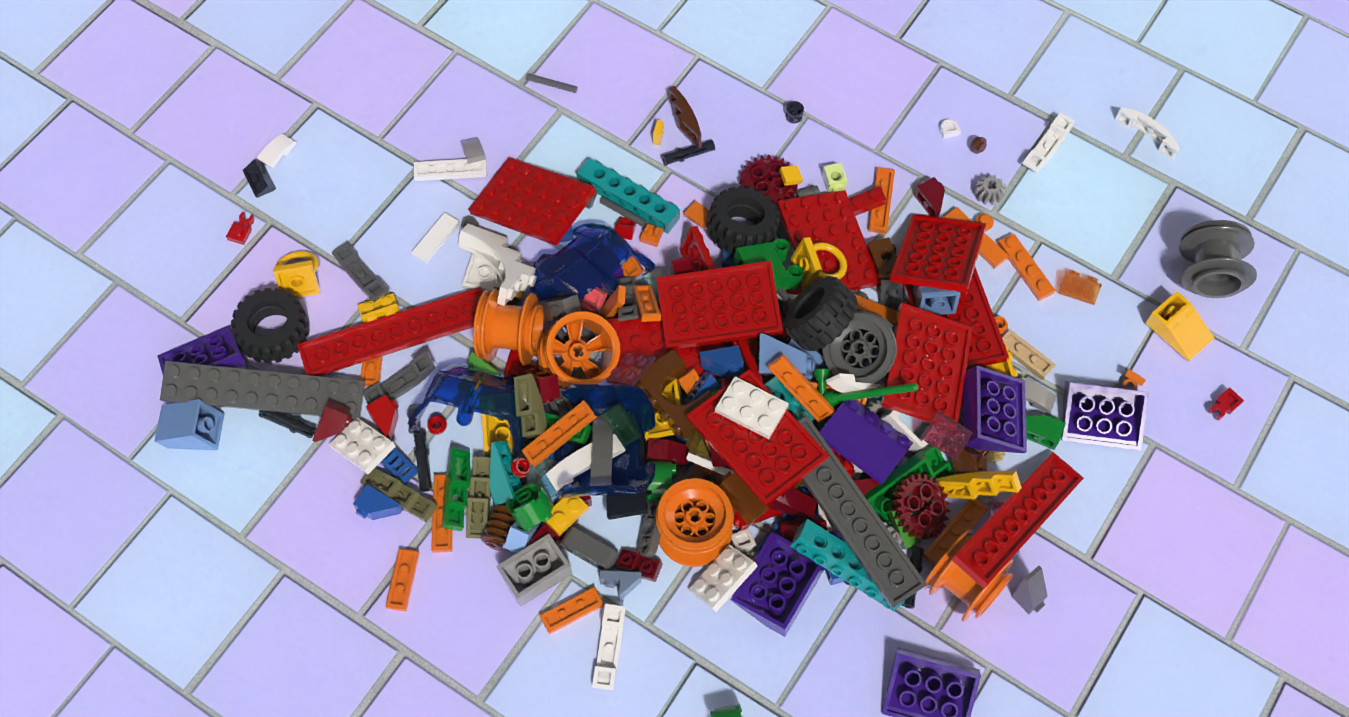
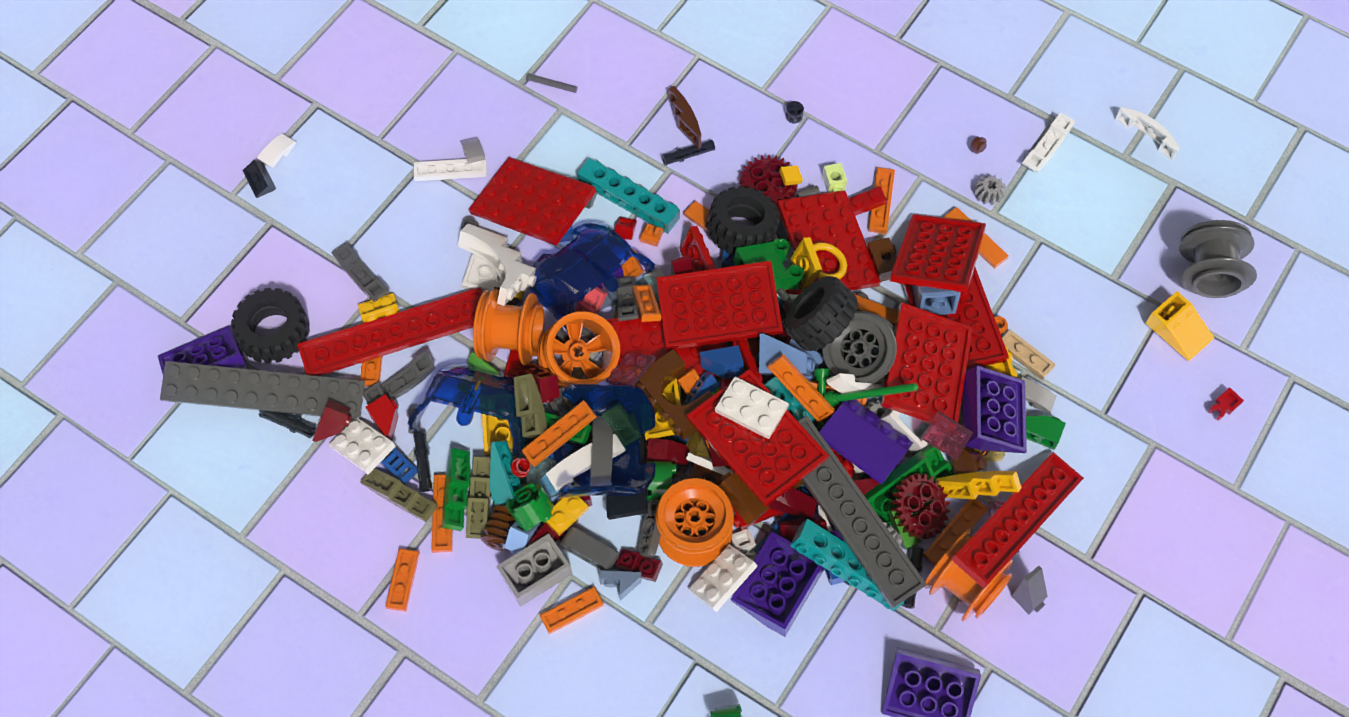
(189, 426): medium blue slope -> none
(240, 231): red plate -> none
(298, 277): yellow tile -> none
(375, 504): blue slope -> none
(435, 238): white tile -> none
(436, 420): red plate -> none
(559, 307): dark grey slope -> none
(609, 647): white slope -> none
(615, 301): orange tile -> none
(622, 211): dark grey bar -> none
(658, 132): yellow tile -> none
(892, 294): black piece -> none
(930, 196): dark red slope -> none
(949, 128): white tile -> none
(985, 218): orange plate -> none
(1026, 267): orange plate -> none
(1080, 288): clear orange bracket -> none
(1104, 415): slope -> none
(1134, 378): orange tile -> none

